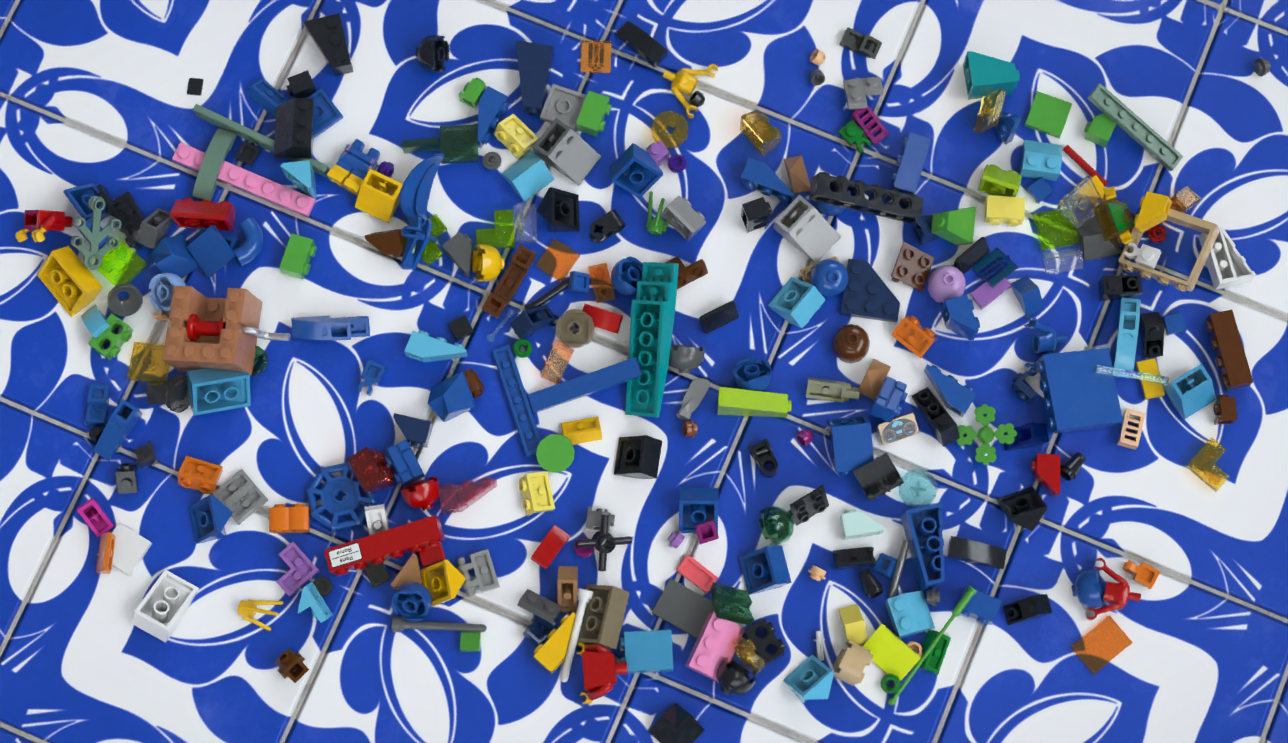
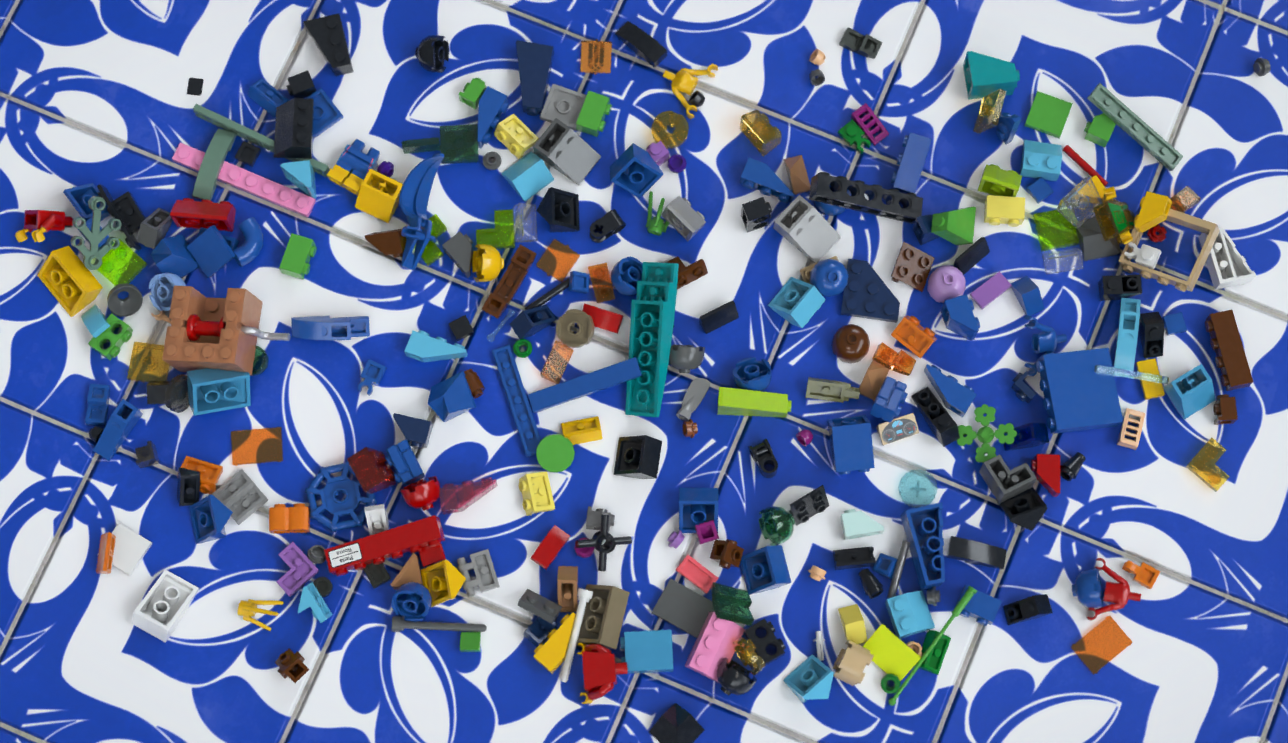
(95, 517): dark pink slope -> none
(127, 478): black bracket -> none
(188, 487): none -> black slope
(257, 446): none -> clear orange piece
(316, 554): none -> dark grey plate
(726, 553): none -> reddish brown brick
(858, 89): light grey plate -> none
(878, 477): black hinge -> none
(897, 362): none -> clear orange slope
(995, 267): clear blue piece -> none
(1006, 482): none -> dark grey brick

